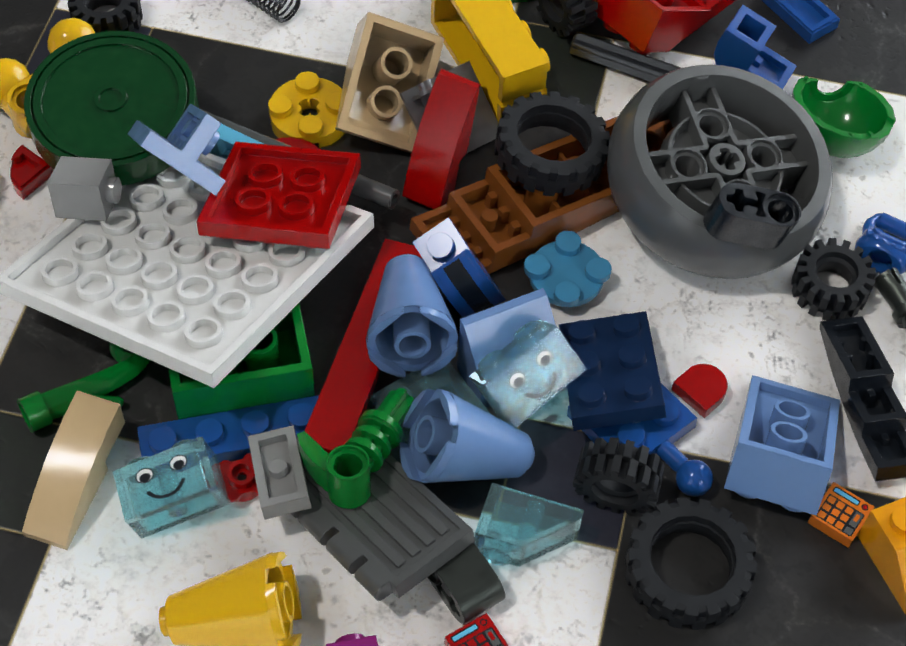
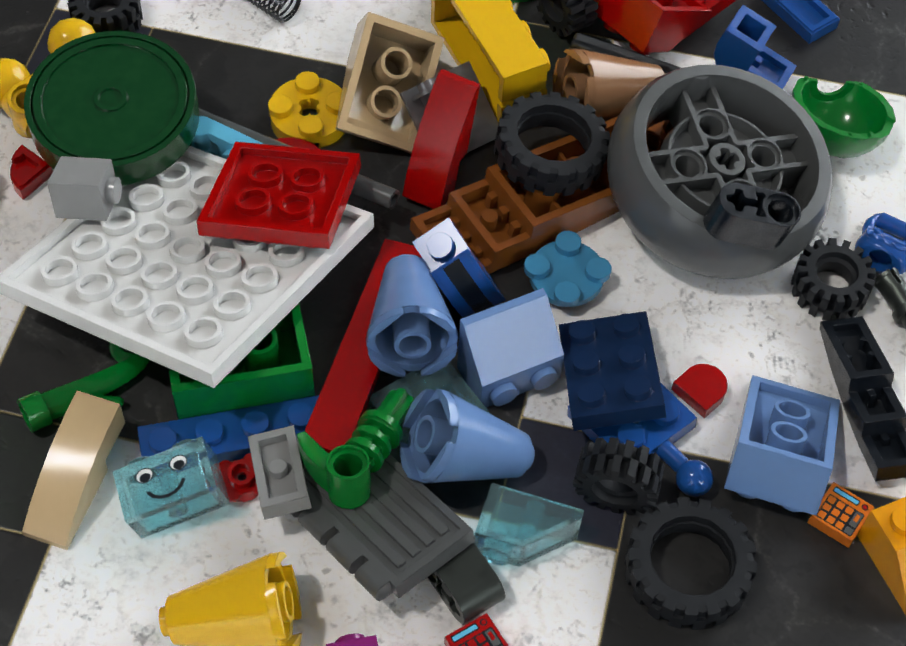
(190, 138): medium blue bracket -> none
(527, 371): clear light blue brick -> none
(601, 79): none -> medium nougat cone

